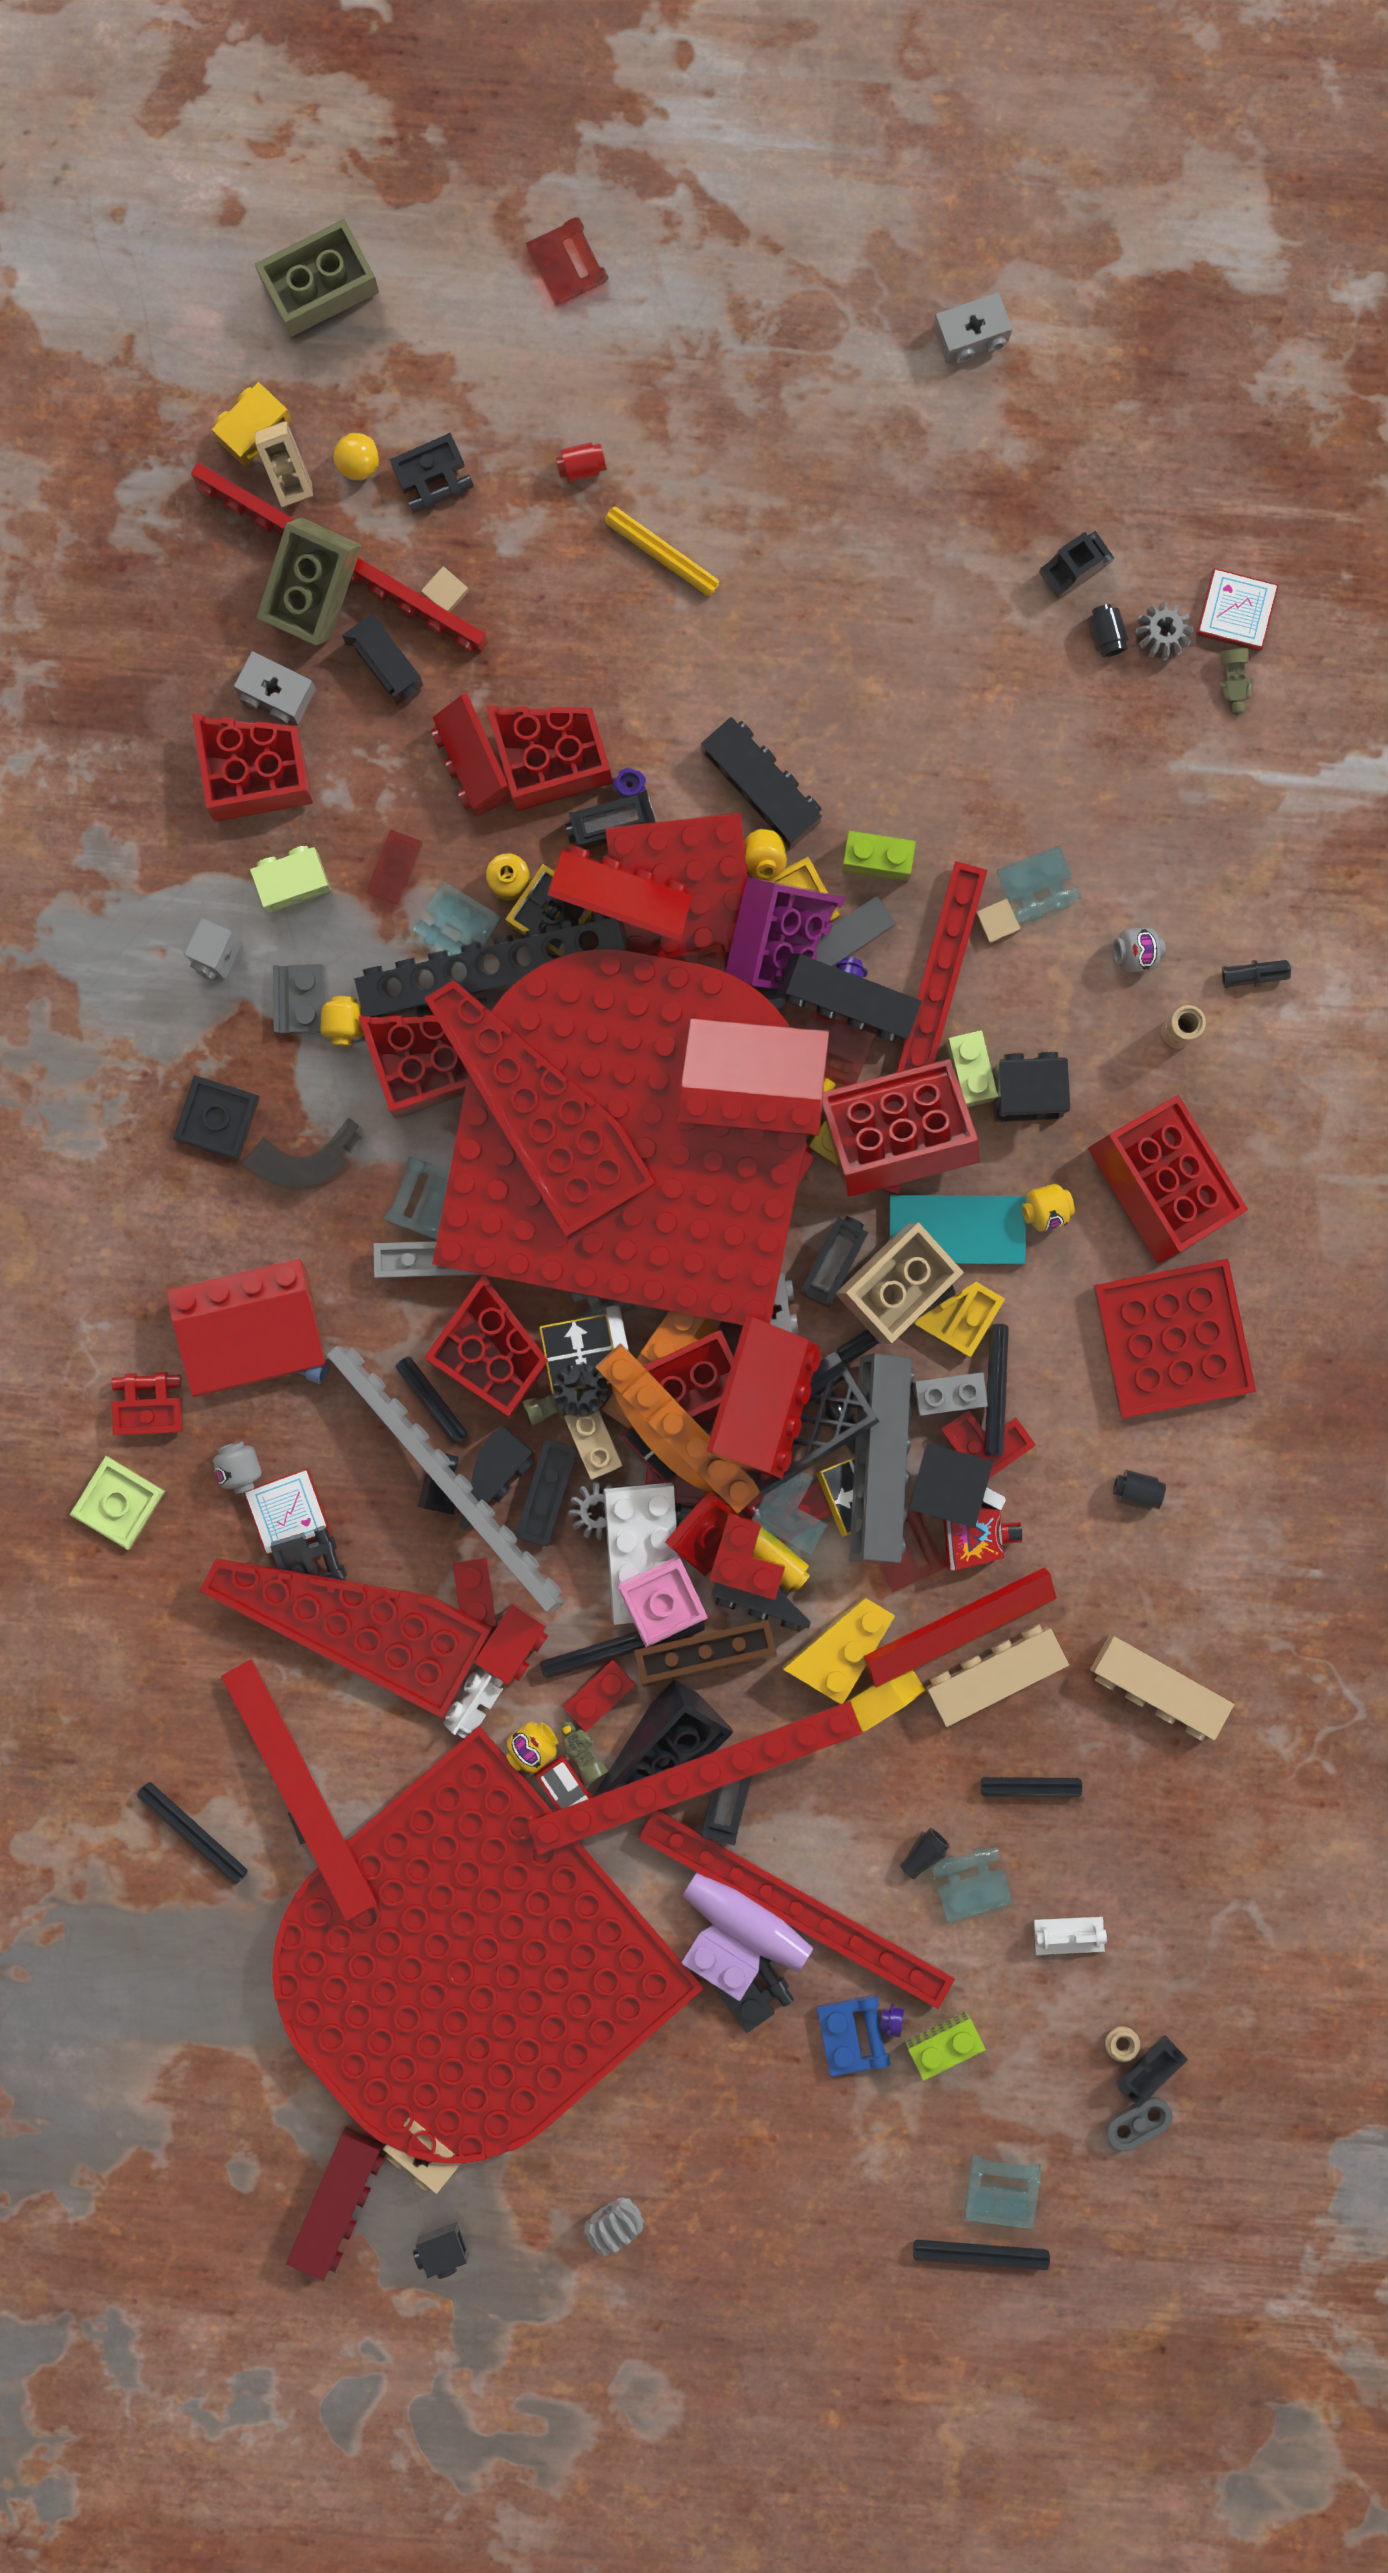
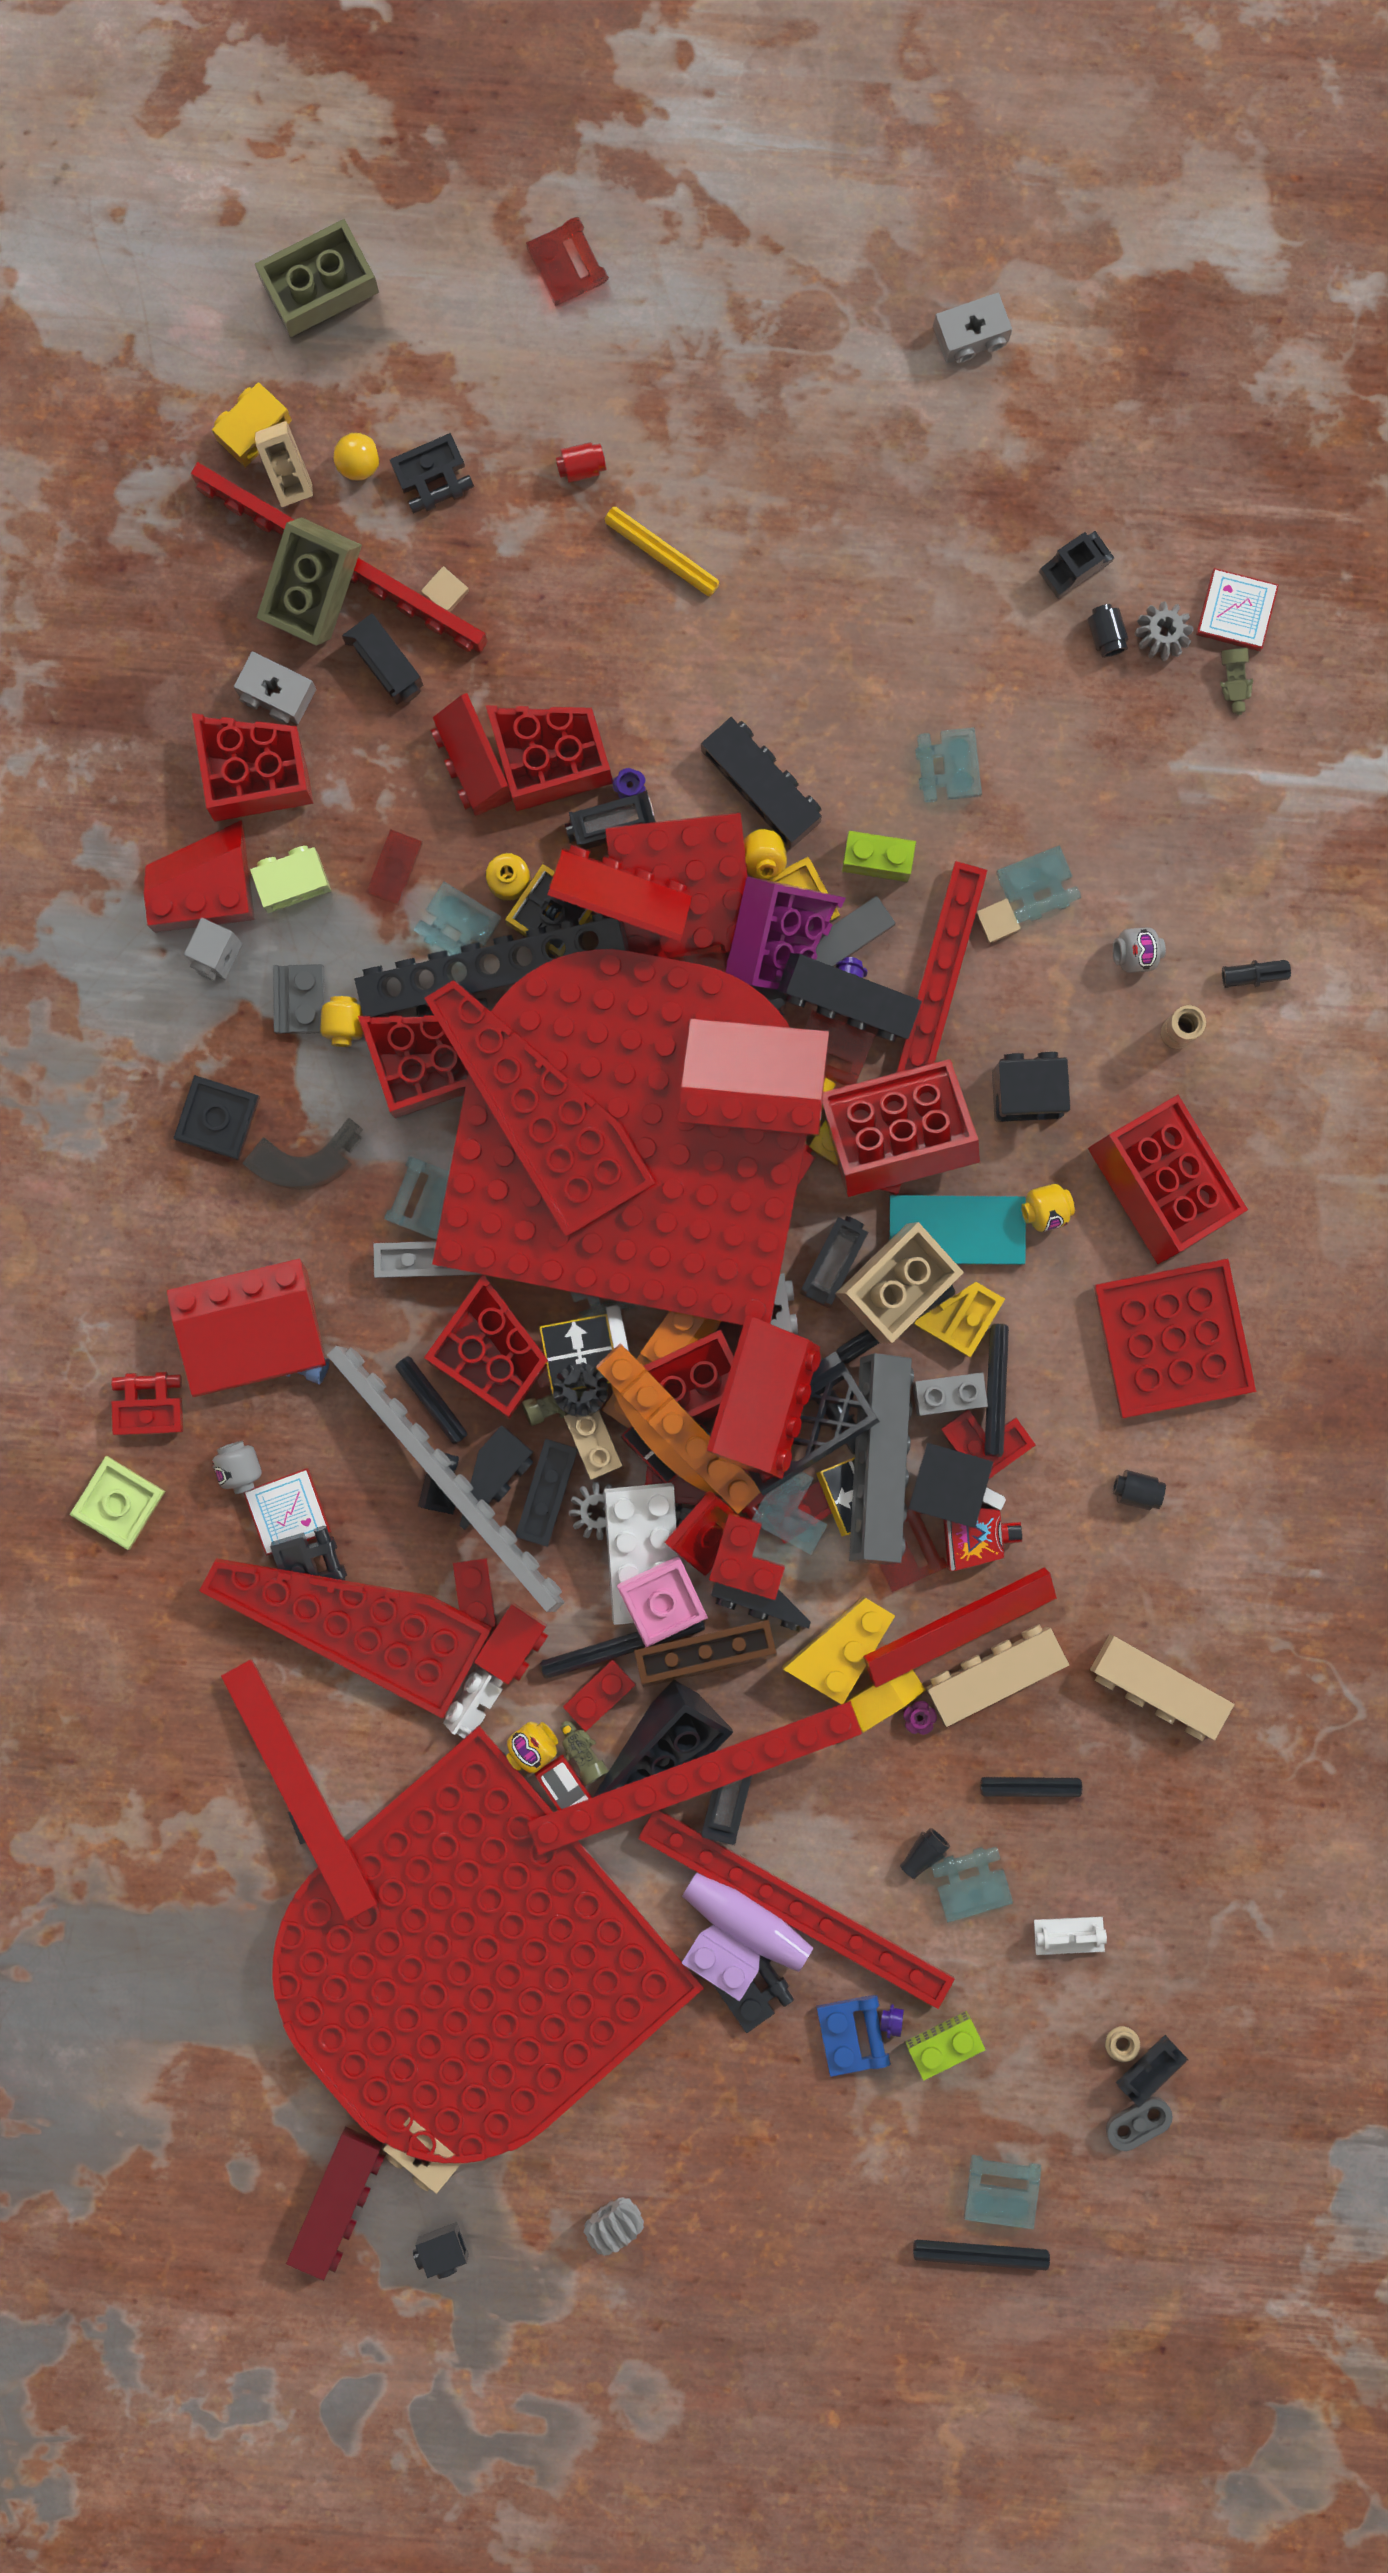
(192, 1833): black axle -> none
(200, 882): none -> red wedge
(772, 1549): yellow brick -> none
(910, 1716): none -> magenta plate
(960, 765): none -> clear light blue plate
(972, 1068): yellowish green brick -> none

